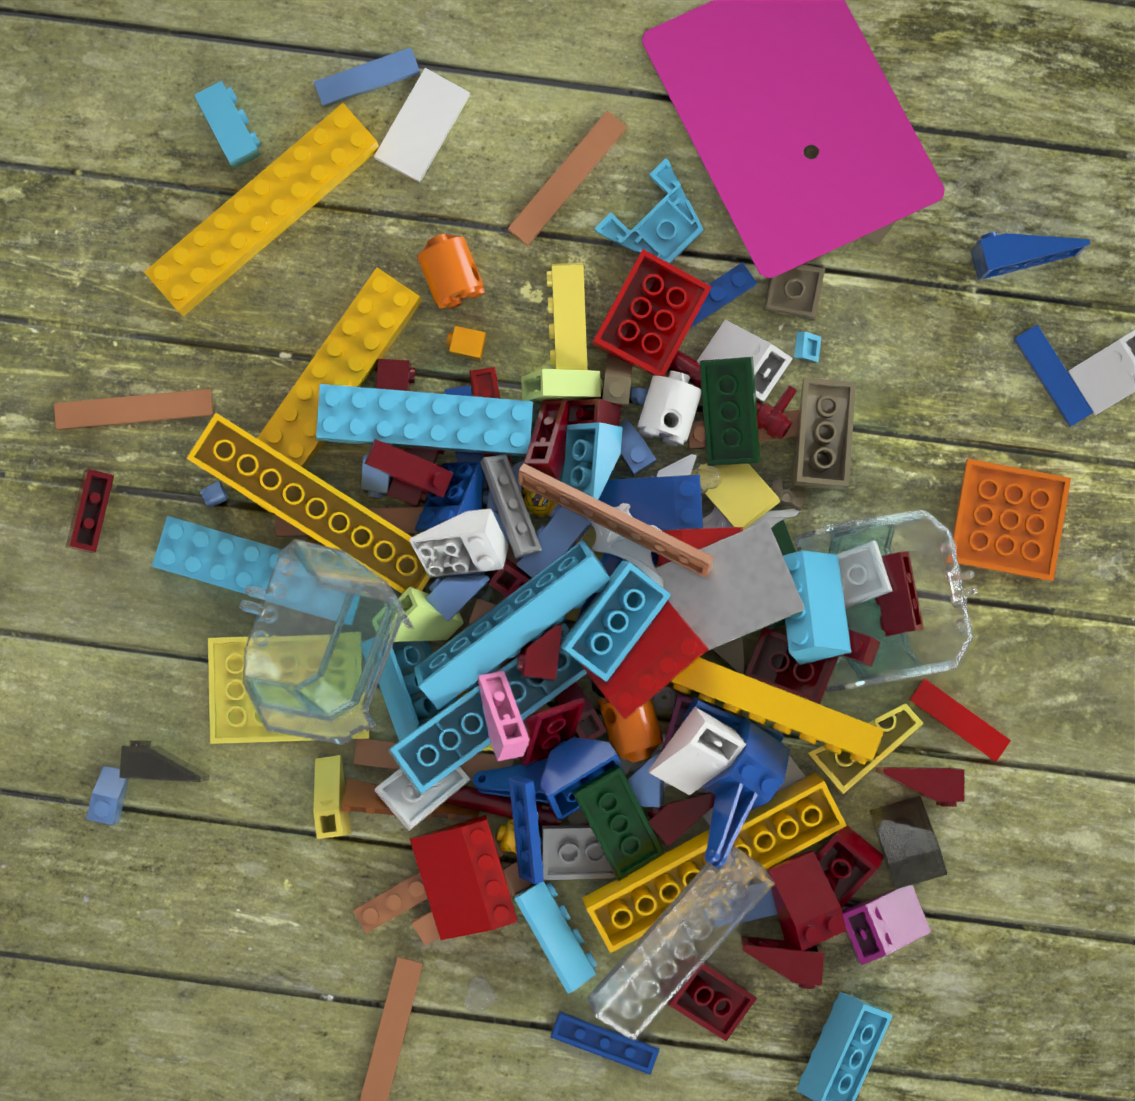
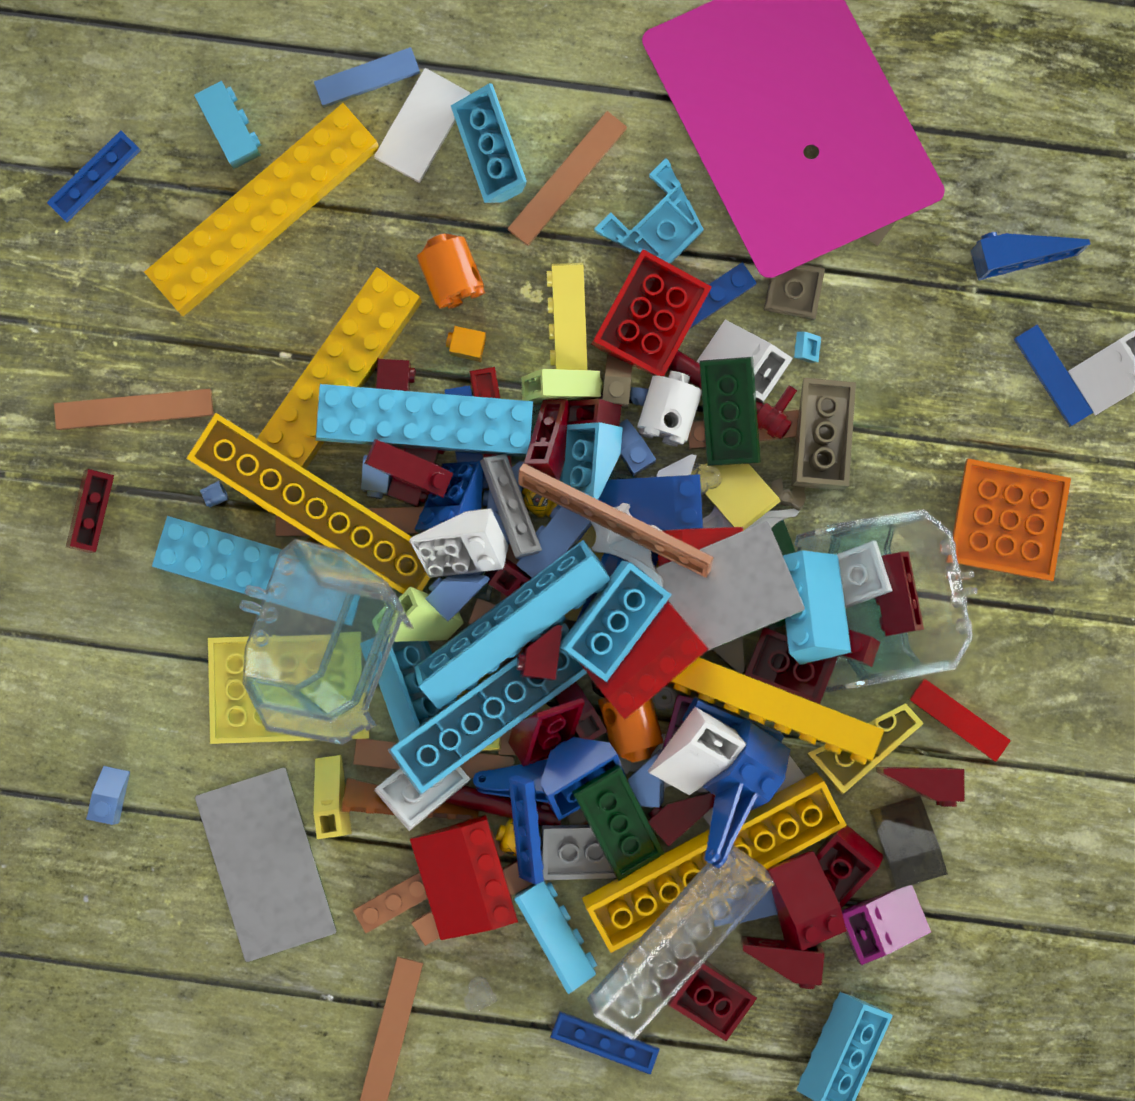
(94, 176): none -> blue plate
(154, 763): clear smoke slope -> none
(265, 864): none -> flat silver piece
(489, 145): none -> medium azure slope
(502, 717): bright pink slope -> none

